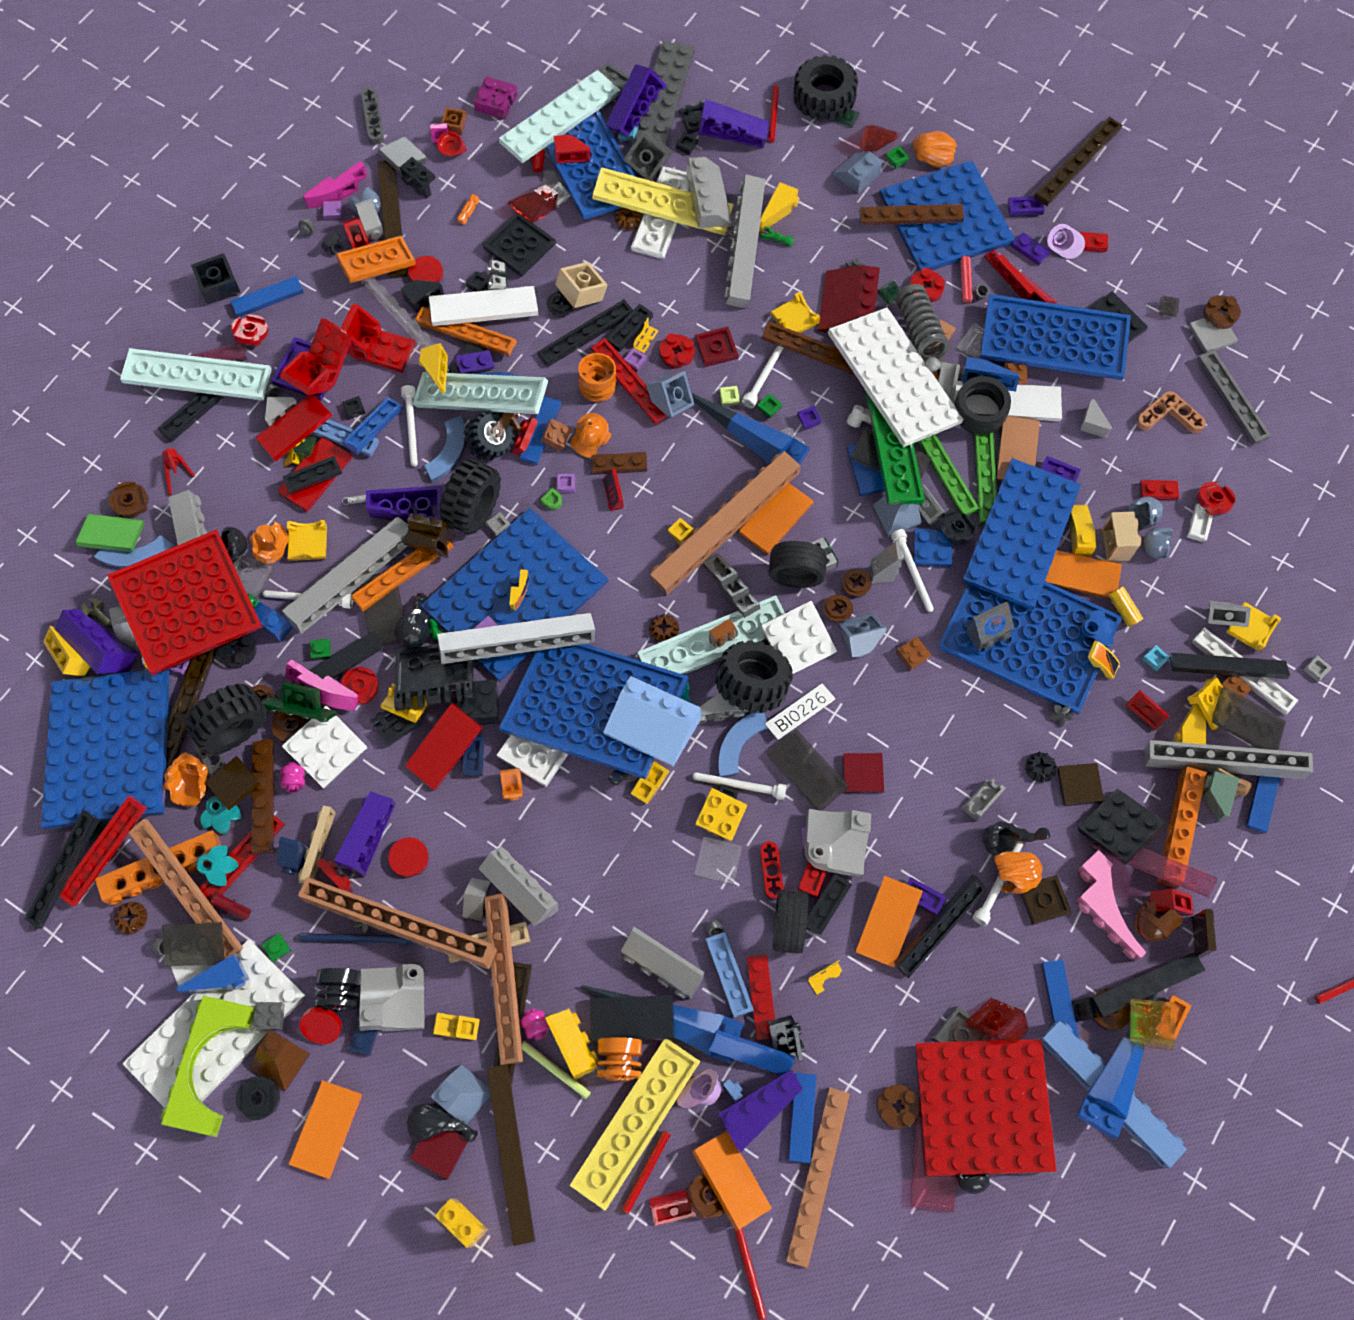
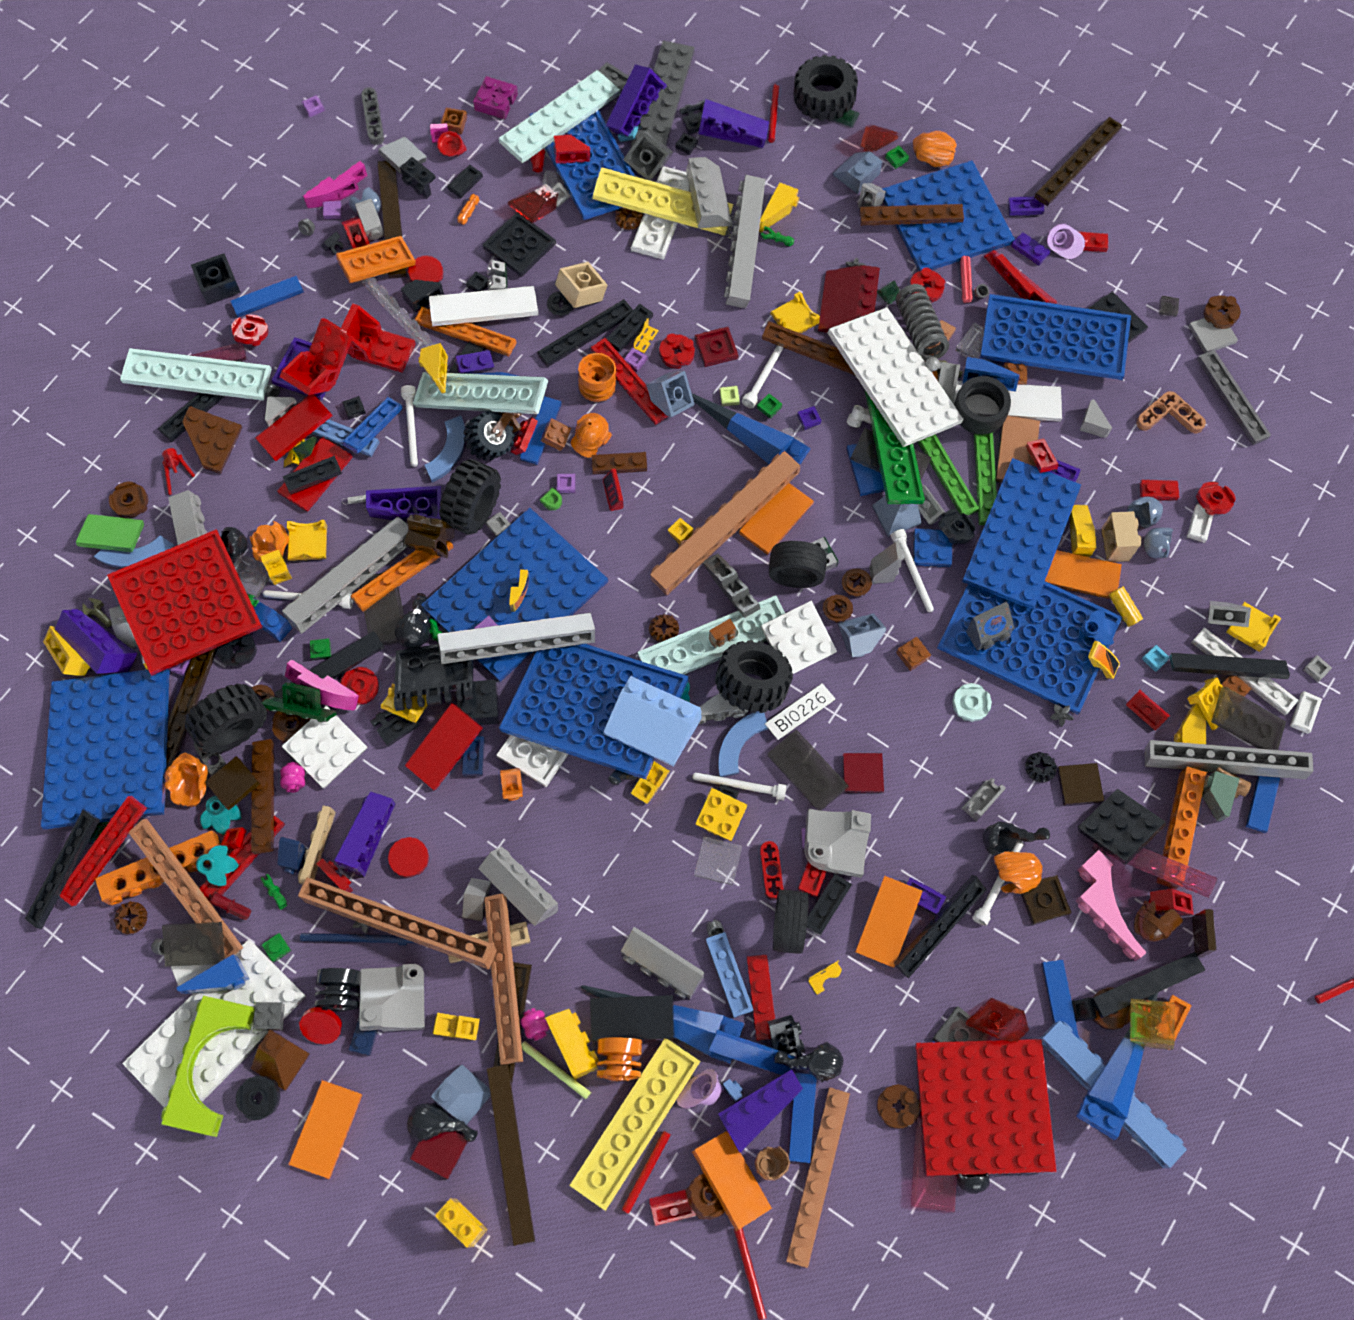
(211, 437): none -> reddish brown plate
(234, 837): none -> red tile
(274, 892): none -> green piece
(276, 567): none -> yellow slope
(313, 106): none -> medium lavender tile
(465, 181): none -> black tile
(772, 1163): none -> medium nougat hair
(822, 1063): none -> black hair
(871, 195): none -> light grey slope
(971, 702): none -> light aqua tile
(1042, 455): none -> red plate
(1305, 712): none -> white tile

